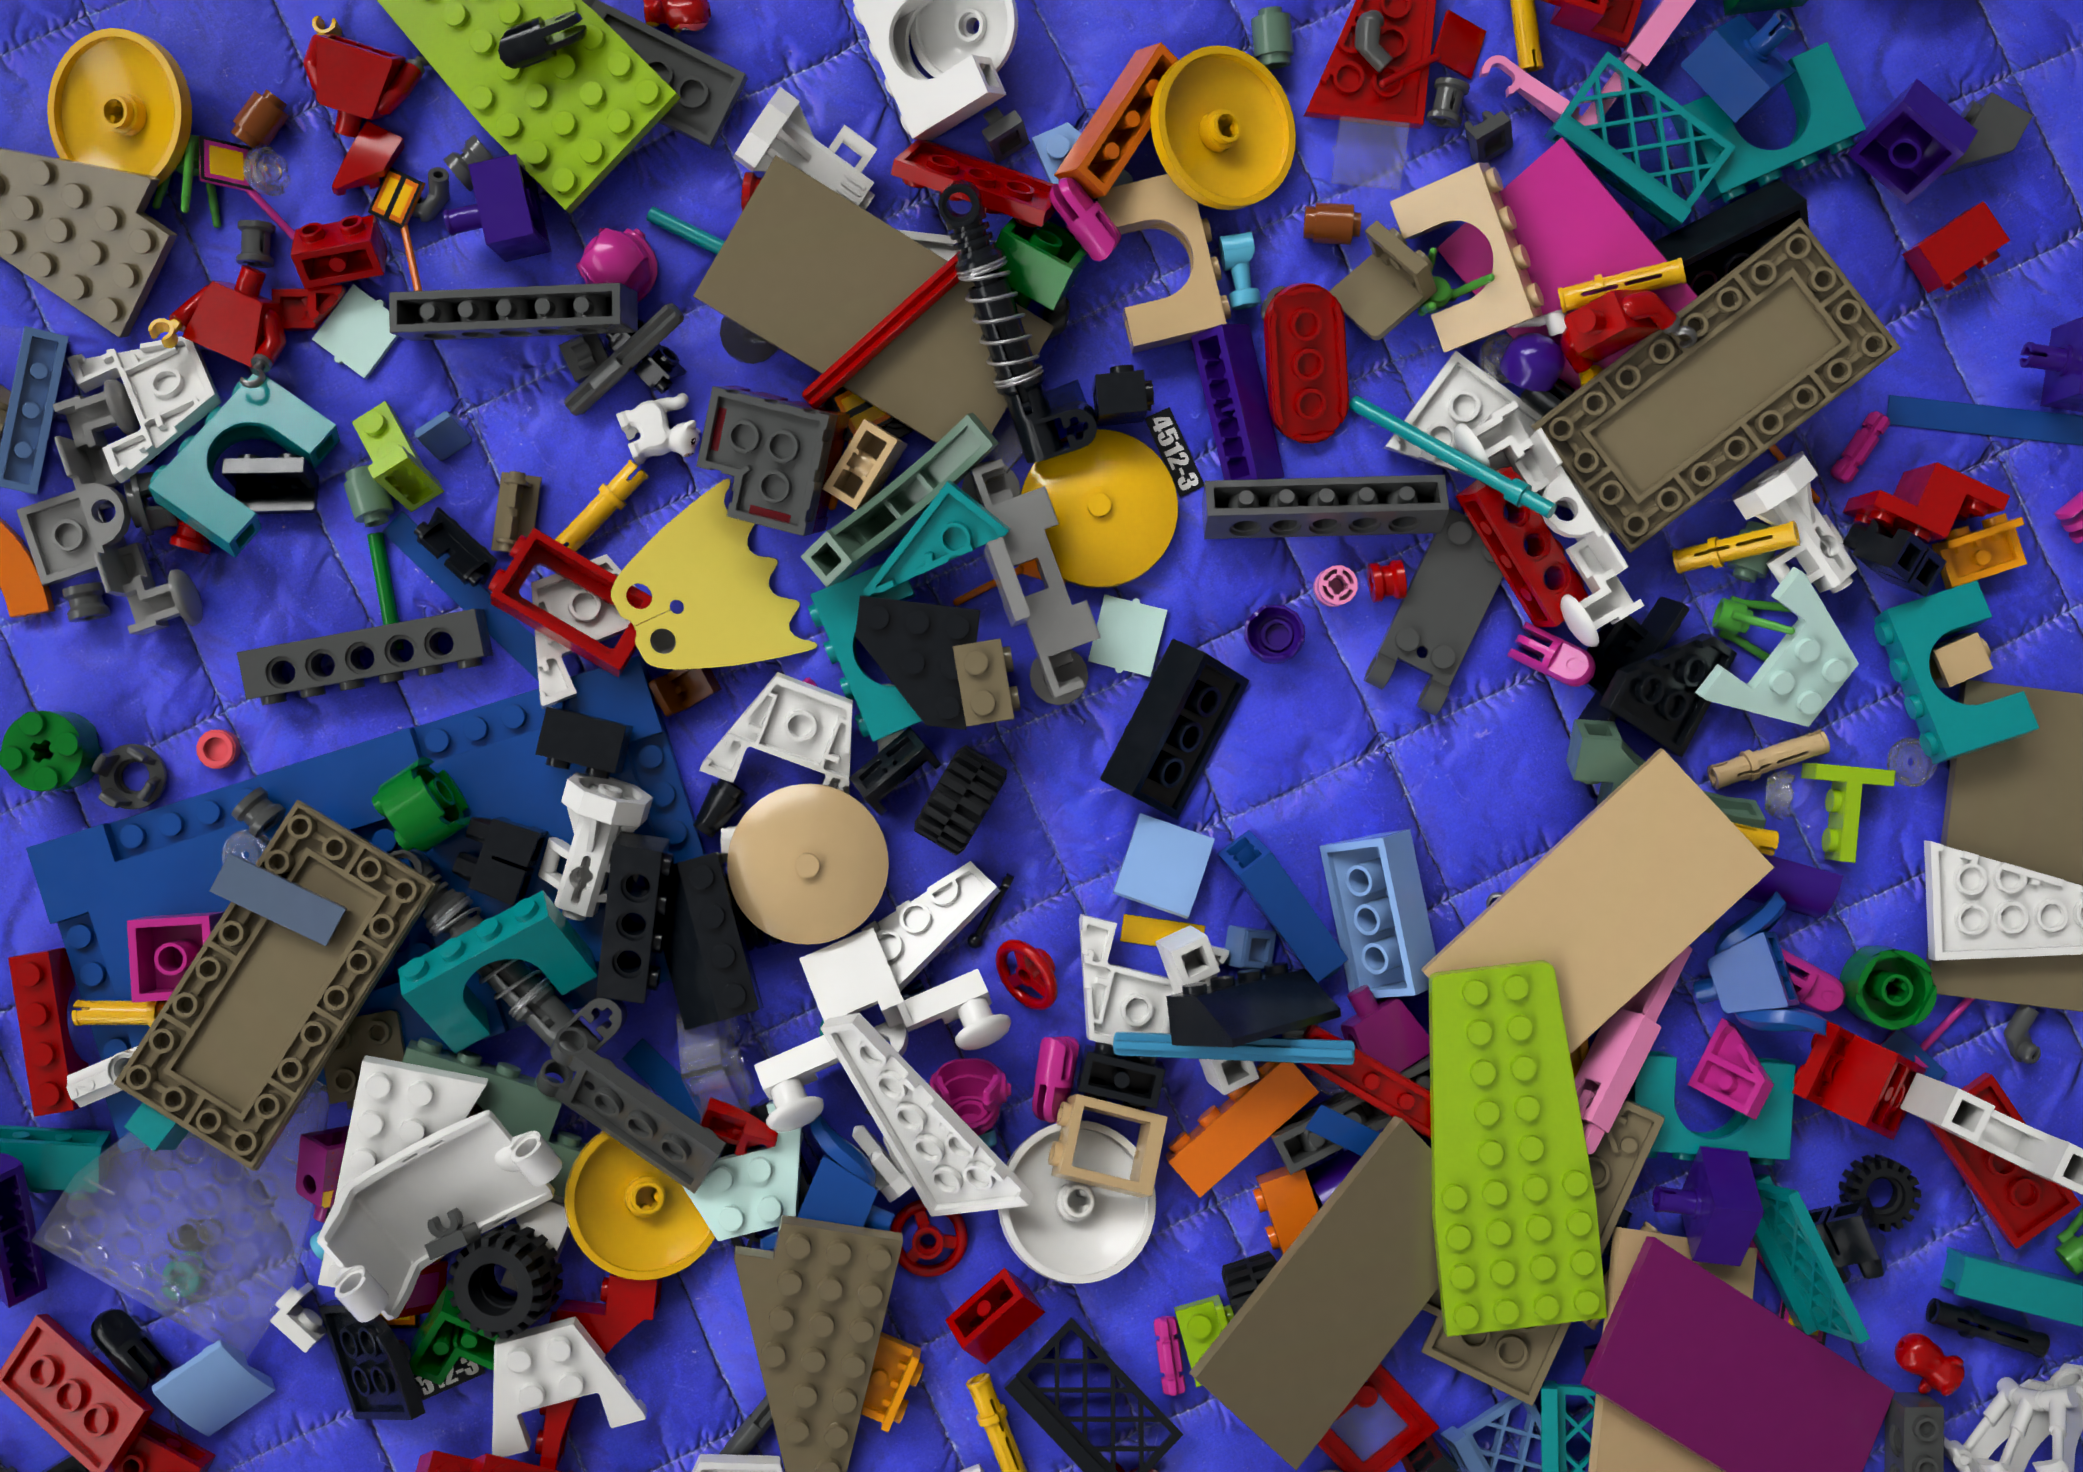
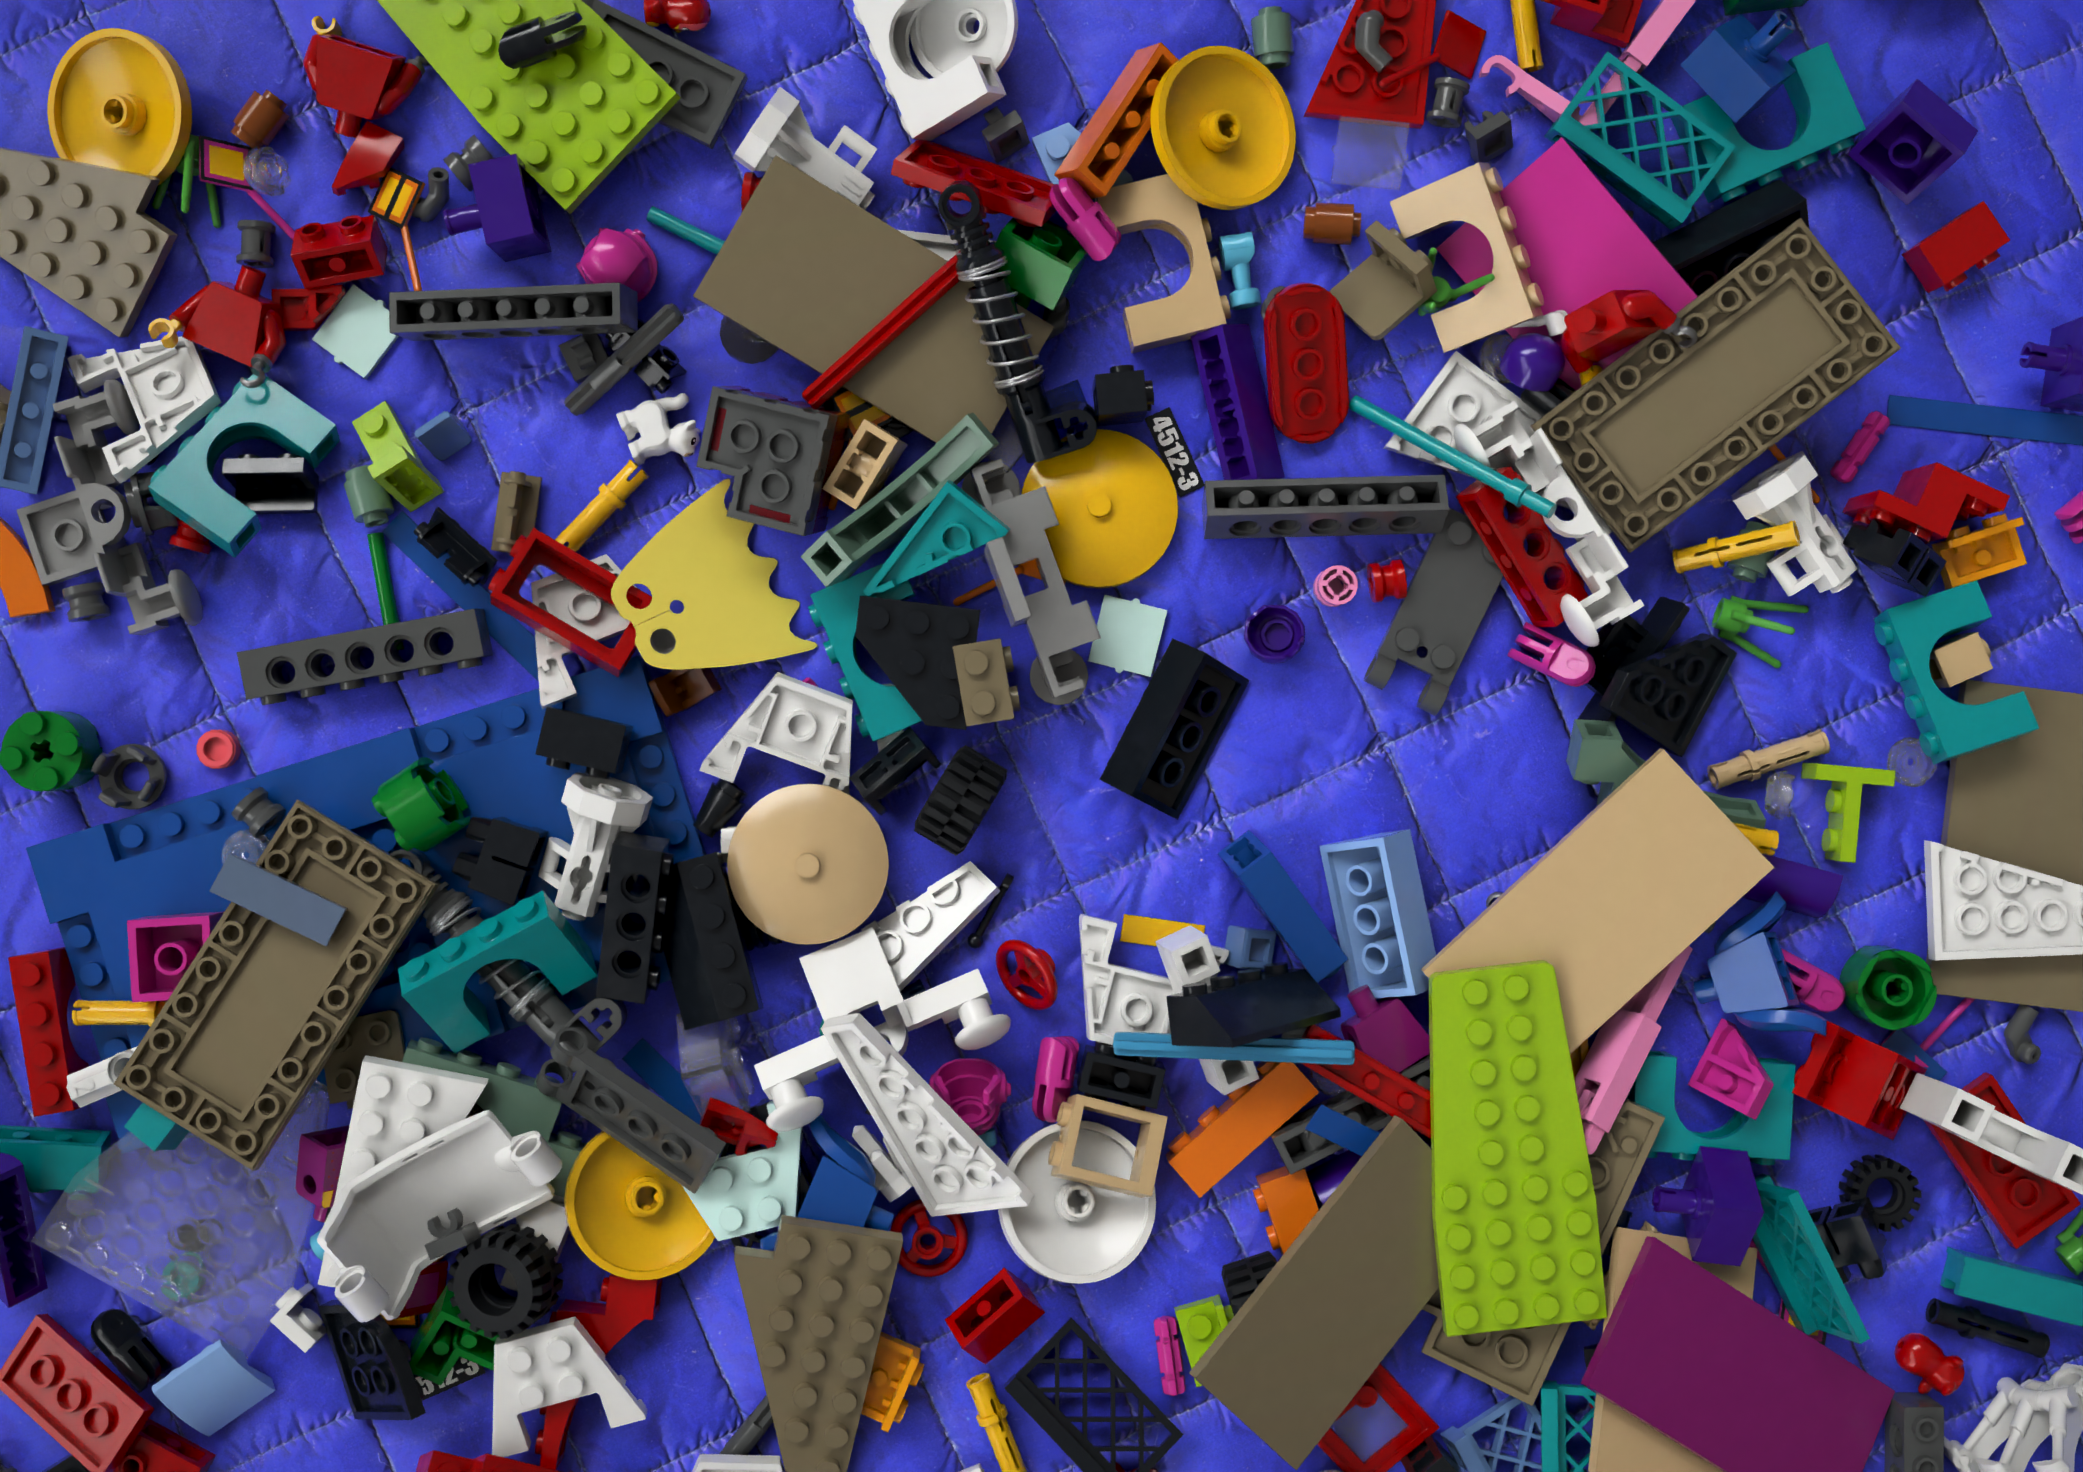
(1163, 866): light blue slope -> none
(1671, 272): yellow pin -> none
(1799, 672): light aqua wing -> none
(1998, 127): dark grey slope -> none

